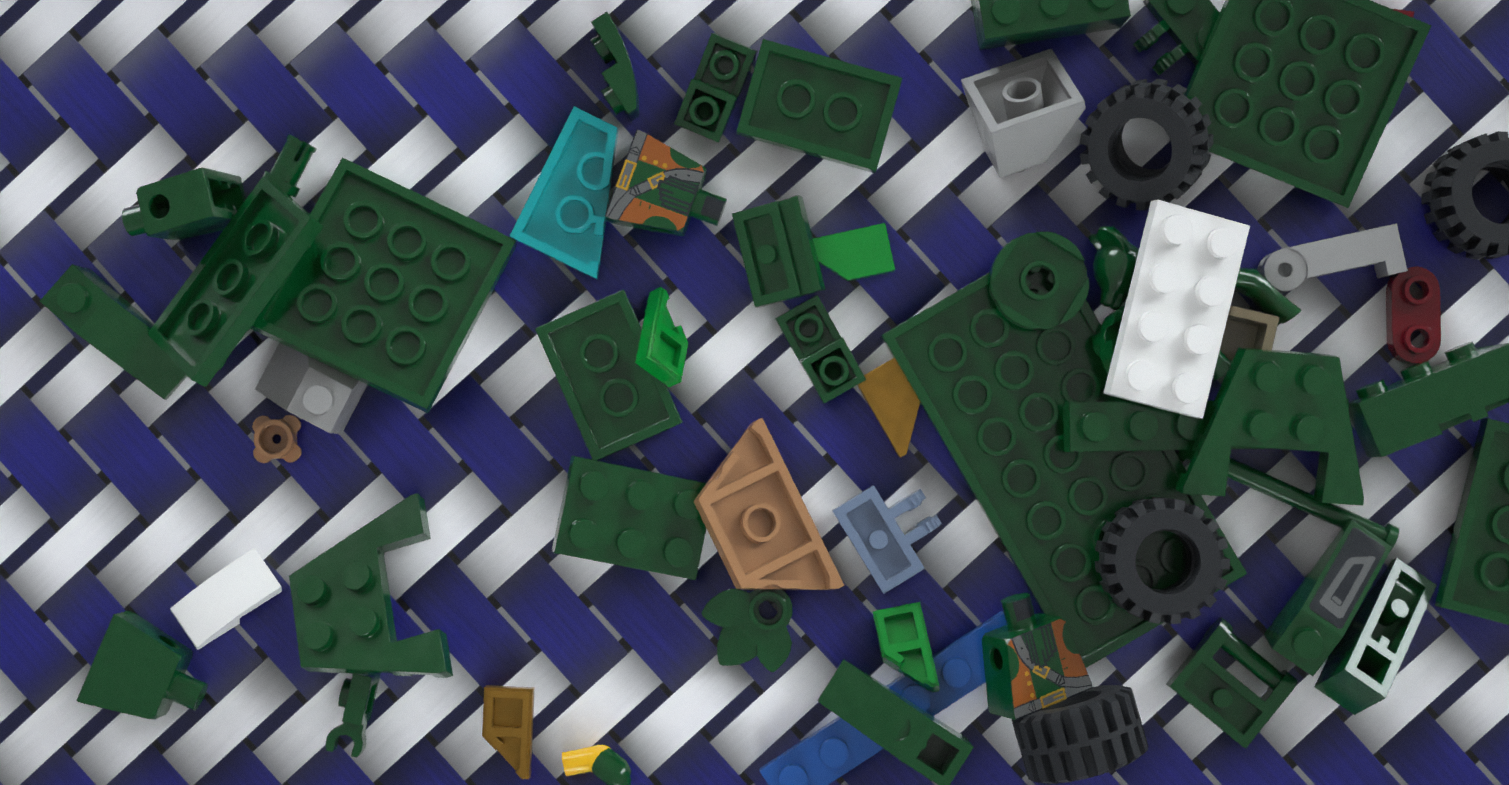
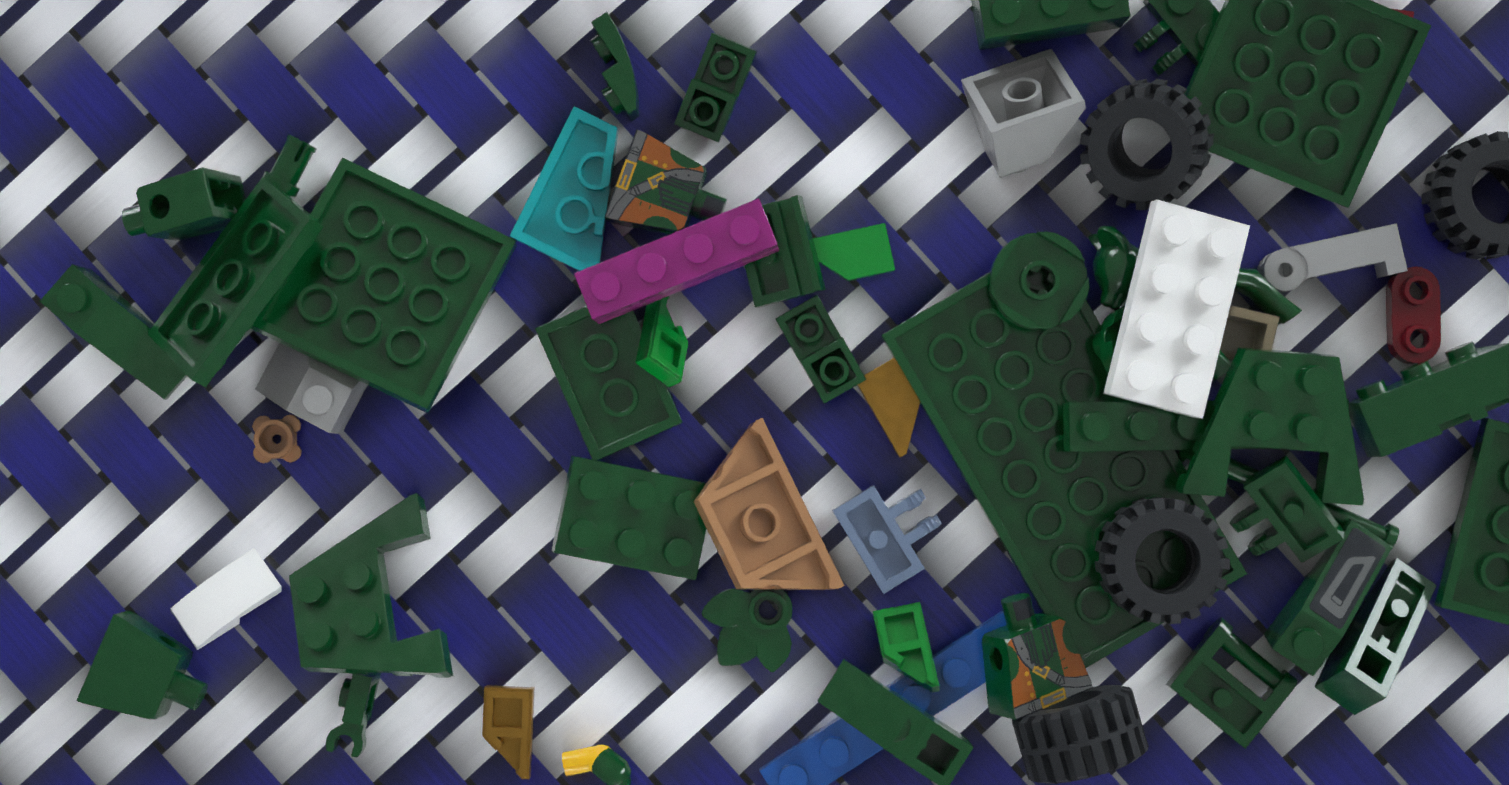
(677, 261): none -> magenta brick
(819, 106): dark green plate -> none
(1291, 508): none -> dark green hinge

